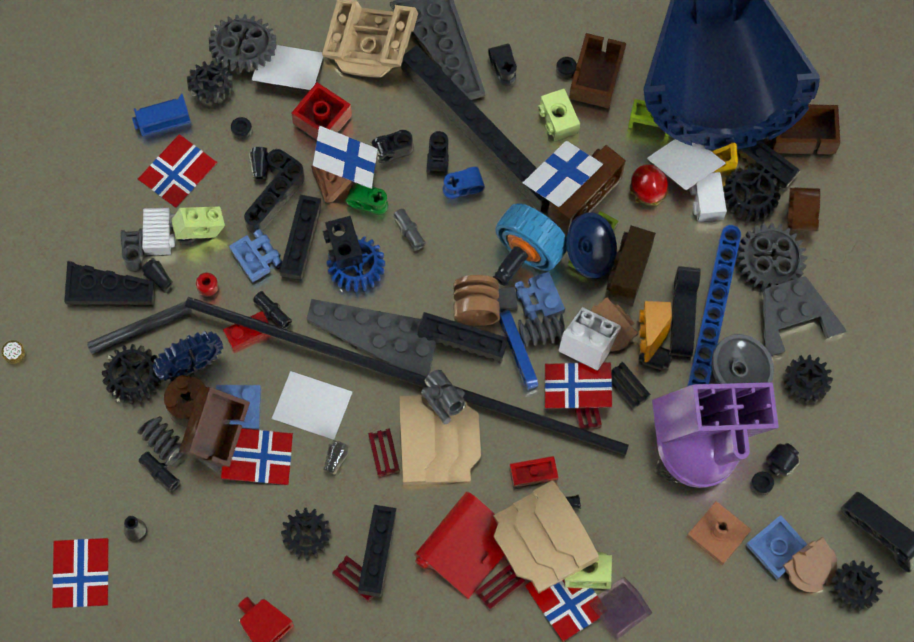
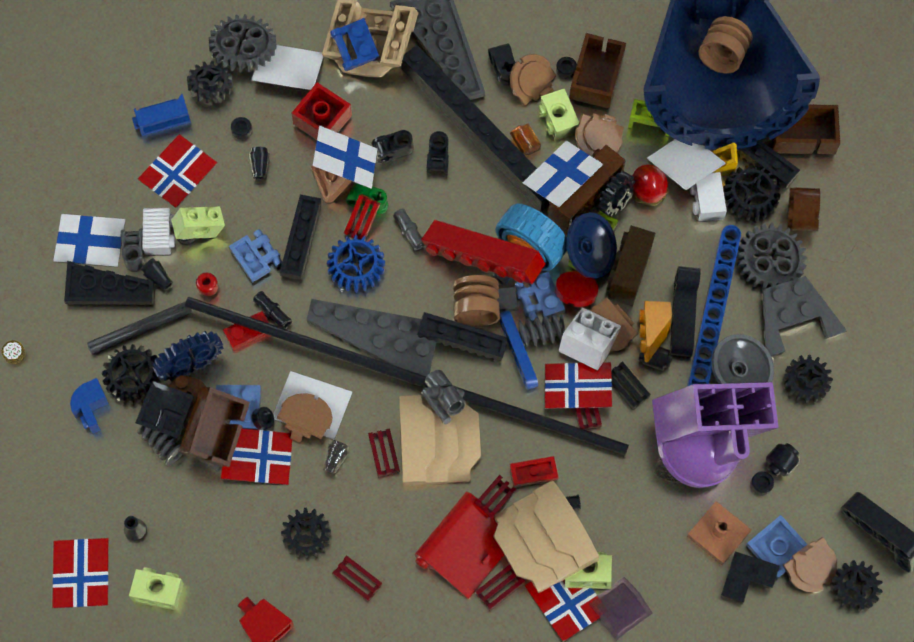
(86, 400): none -> blue brick
(89, 240): none -> sticker
(159, 471): black pin -> none
(165, 409): none -> black plate
(167, 597): none -> yellowish green brick
(263, 418): none -> black tile
(270, 193): black beam -> none
(305, 416): none -> medium nougat piece
(347, 241): black brick -> none
(348, 230): none -> red tile
(362, 43): none -> blue plate
(377, 551): black gear -> none
(464, 183): blue piece -> none
(483, 252): none -> red brick
(503, 487): none -> dark red tile
(526, 139): none -> clear orange piece
(531, 78): none -> medium nougat piece
(576, 289): none -> red tile
(597, 132): none -> medium nougat piece
(616, 193): none -> black gear
(725, 44): none -> medium nougat wheel
(743, 571): none -> black plate

